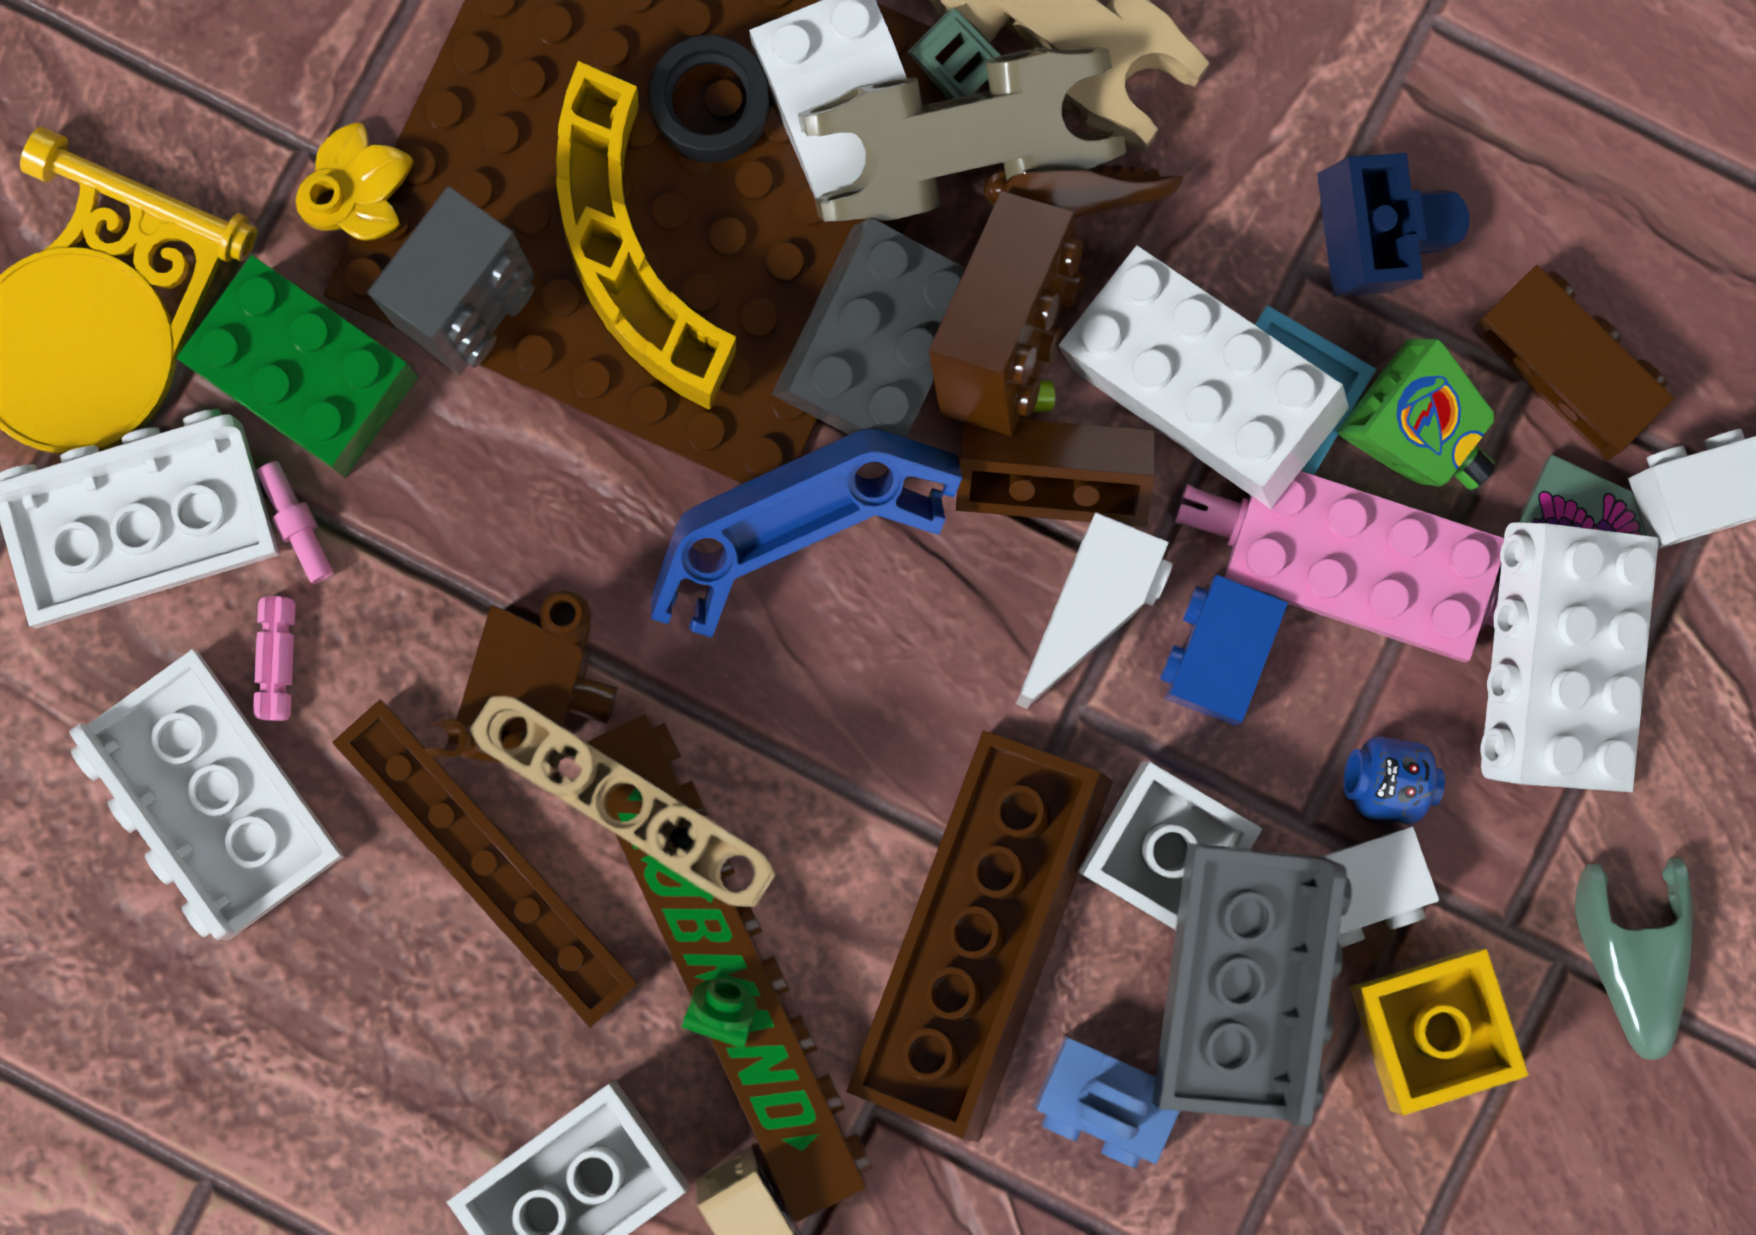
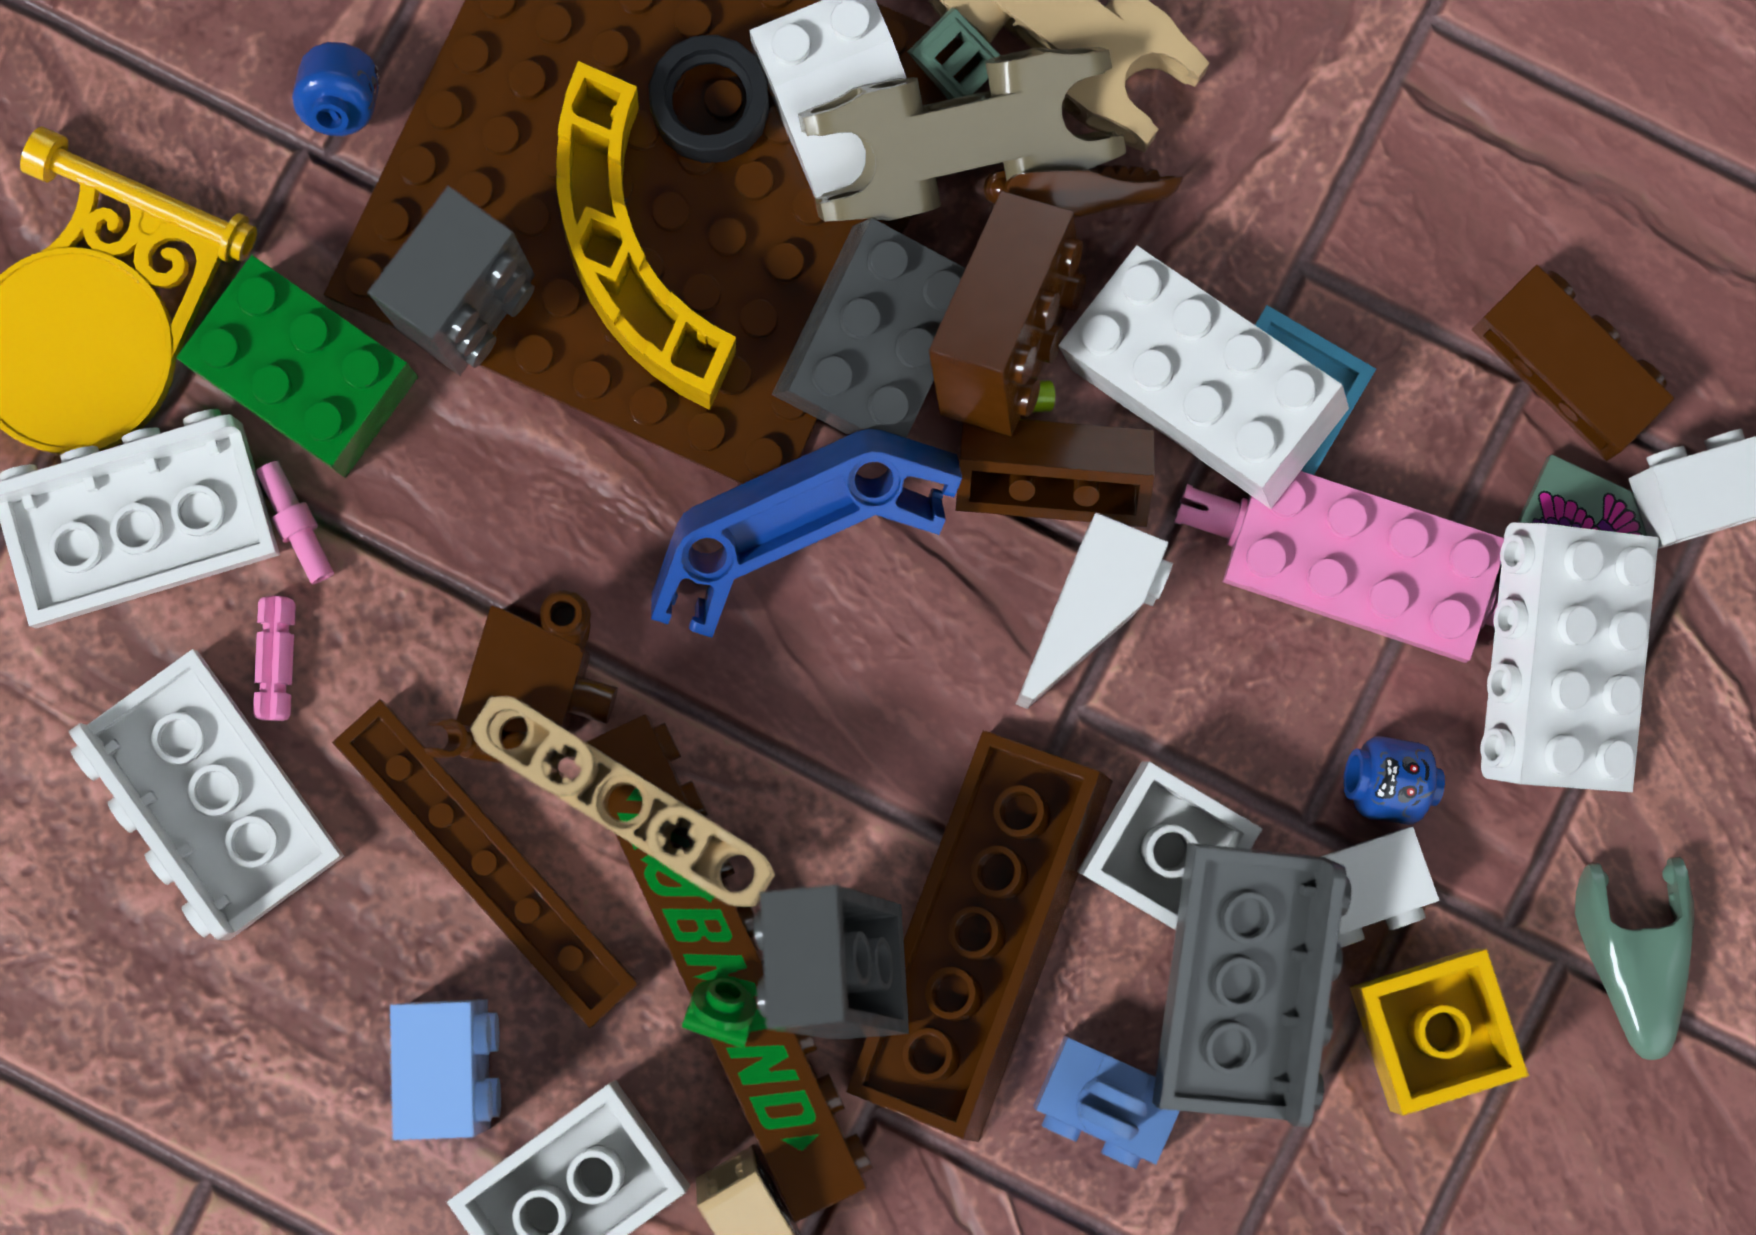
(336, 89): none -> blue head
(361, 183): yellow plate -> none
(443, 1069): none -> light blue brick
(831, 963): none -> dark grey brick
(1223, 650): blue brick -> none
(1382, 226): dark blue brick -> none
(1423, 418): bright green torso -> none

